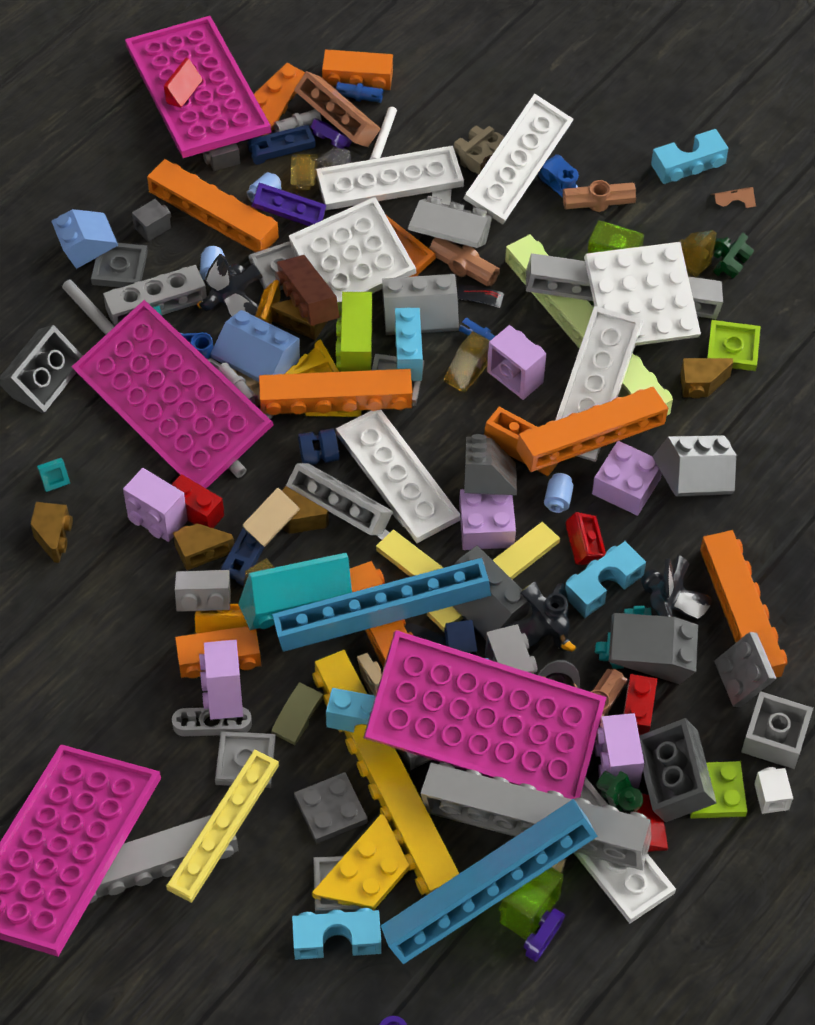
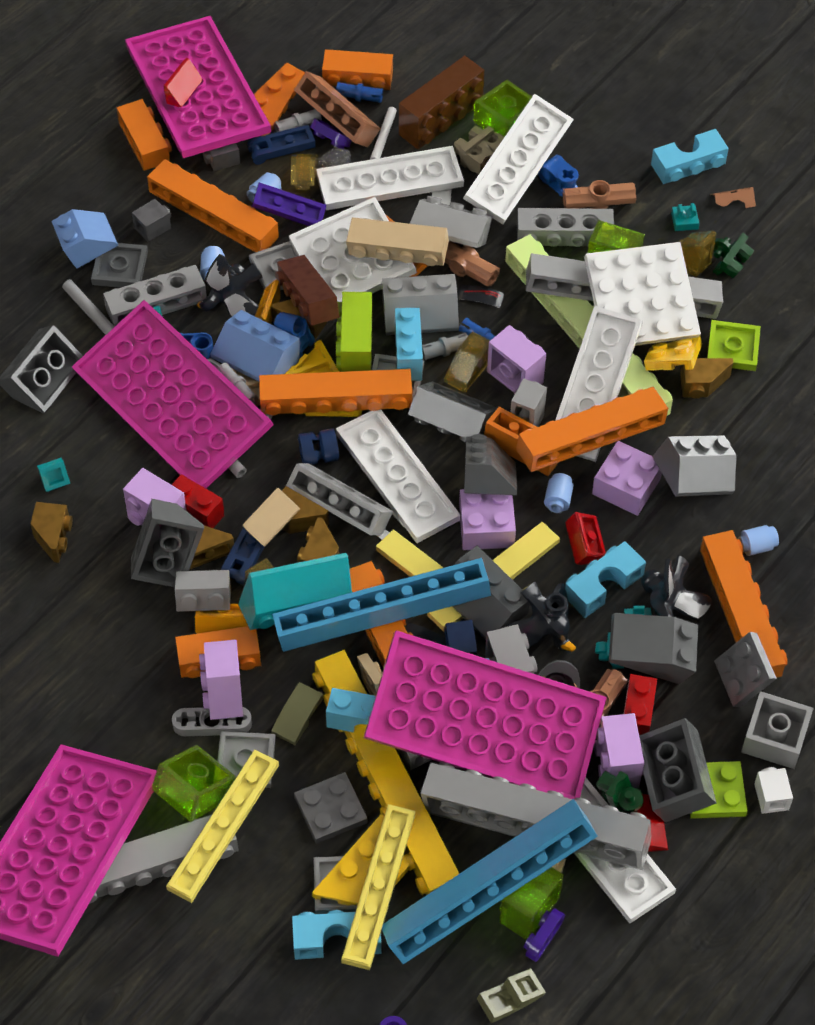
(143, 134): none -> orange brick
(165, 543): none -> dark grey slope
(192, 782): none -> clear neon green brick
(296, 326): none -> blue piece
(319, 543): none -> pearl gold slope
(378, 887): none -> light yellow tile
(397, 241): none -> tan brick
(440, 102): none -> reddish brown brick
(443, 346): none -> light grey pin
(450, 410): none -> slope
(500, 107): none -> clear neon green brick
(511, 996): none -> olive slope
(529, 402): none -> light grey brick
(560, 225): none -> light grey brick
(667, 355): none -> yellow wing
(685, 217): none -> teal tile
(759, 539): none -> light blue brick

